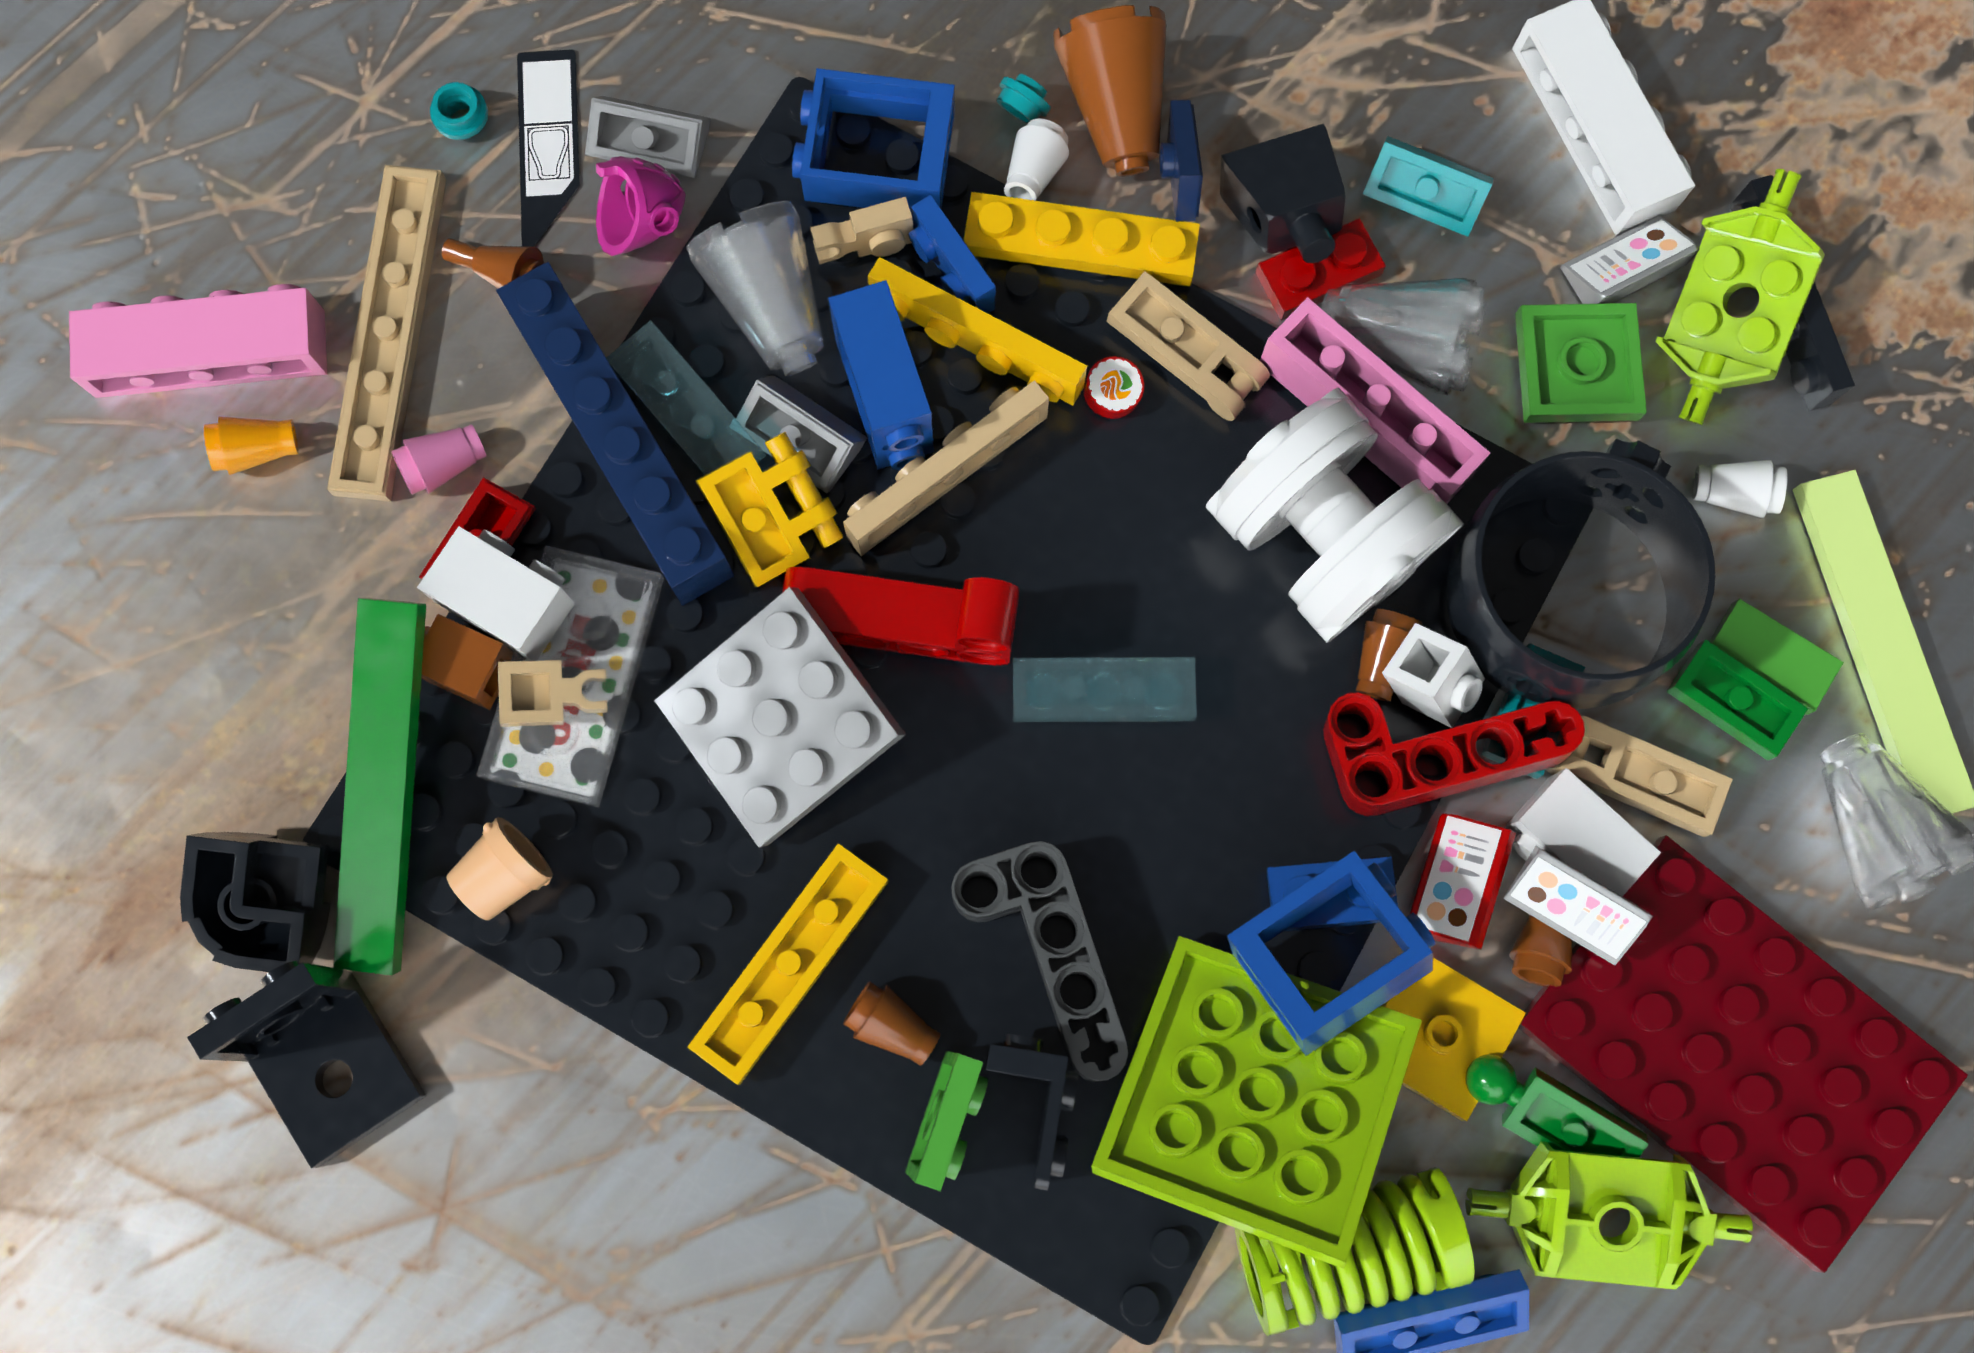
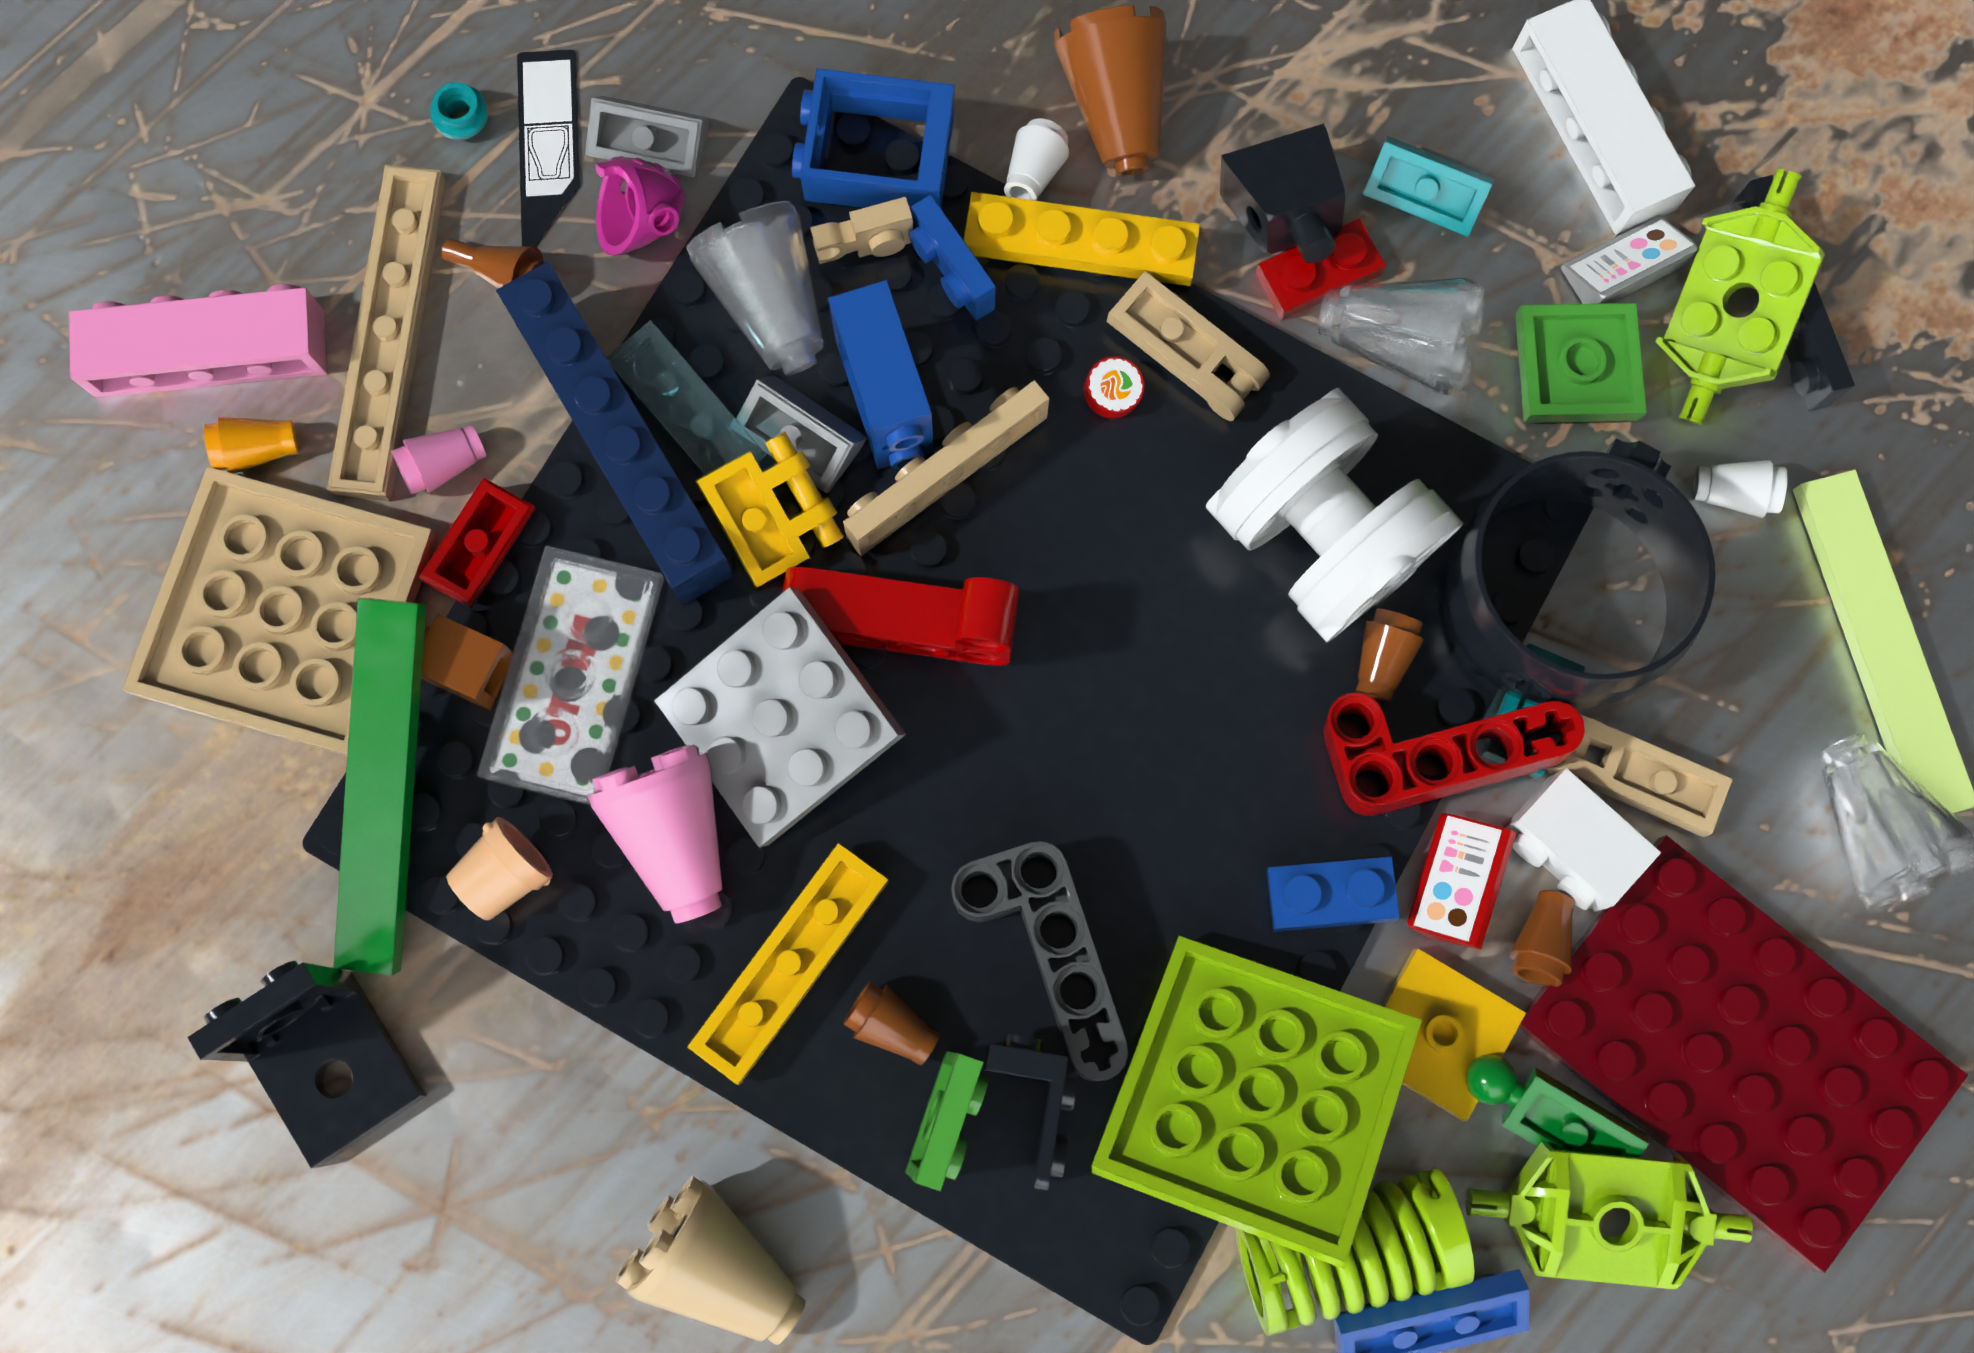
(255, 898): black brick -> none
(266, 607): none -> tan plate
(497, 593): white brick -> none
(536, 692): tan plate -> none
(666, 828): none -> bright pink cone
(711, 1269): none -> tan cone
(993, 342): yellow plate -> none
(1023, 98): teal plate -> none
(1104, 689): clear light blue plate -> none
(1182, 160): dark blue plate -> none
(1316, 1028): blue window -> none
(1414, 438): bright pink brick -> none
(1434, 675): white brick -> none
(1577, 906): slope -> none
(1737, 700): green plate -> none
(1776, 654): bright green tile -> none

